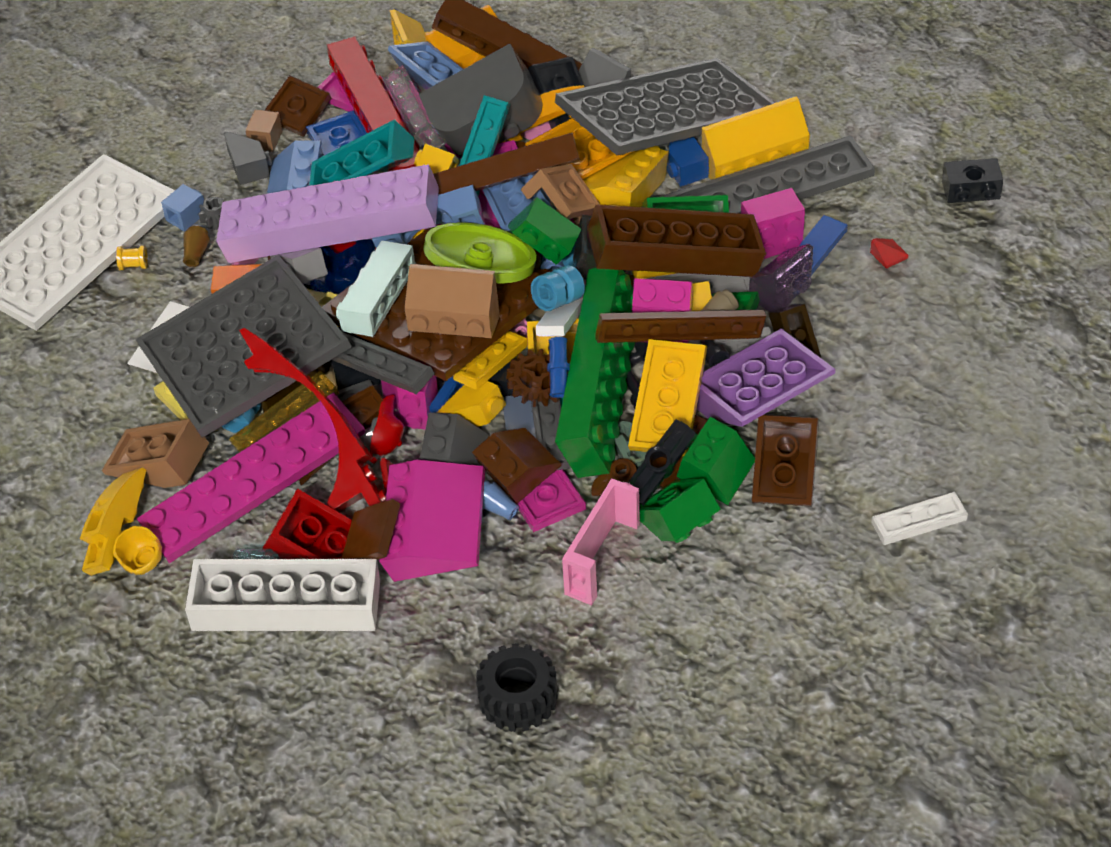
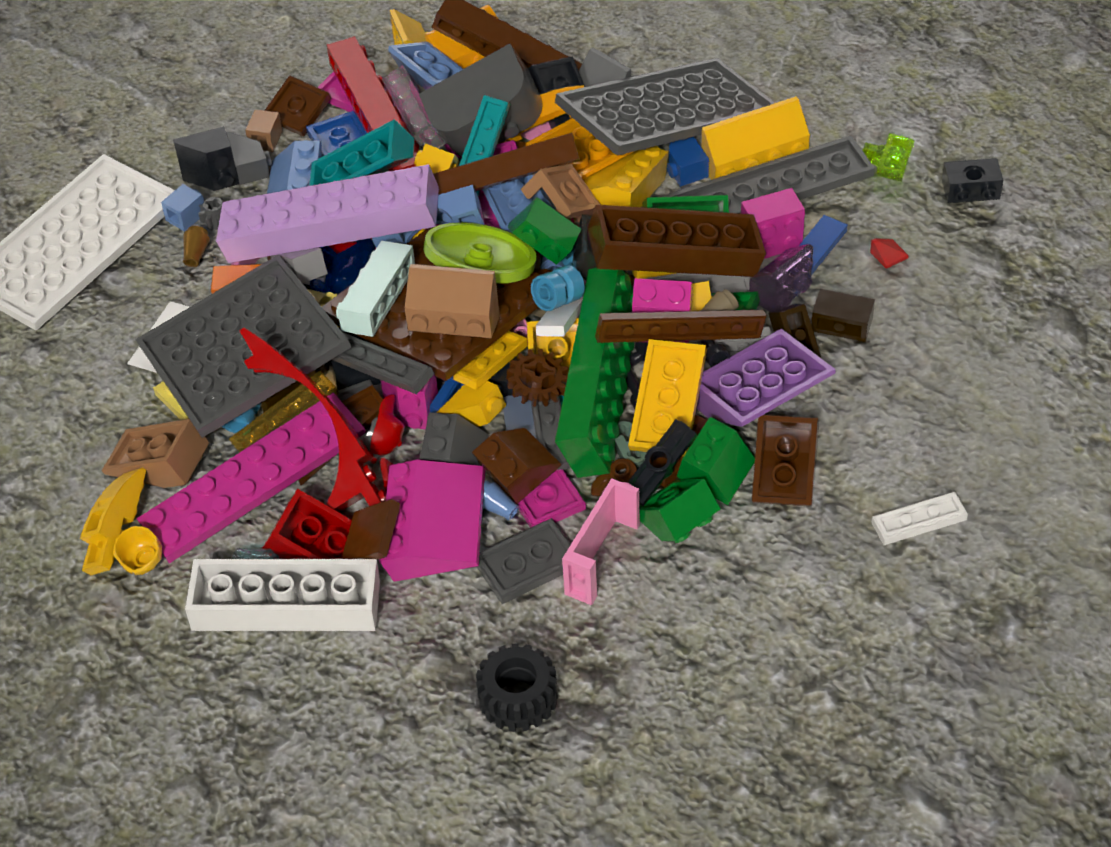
(132, 257): yellow bush -> none
(207, 159): none -> black slope
(524, 561): none -> dark grey tile
(558, 366): blue pin -> none
(842, 315): none -> dark brown brick
(891, 157): none -> clear neon green hinge

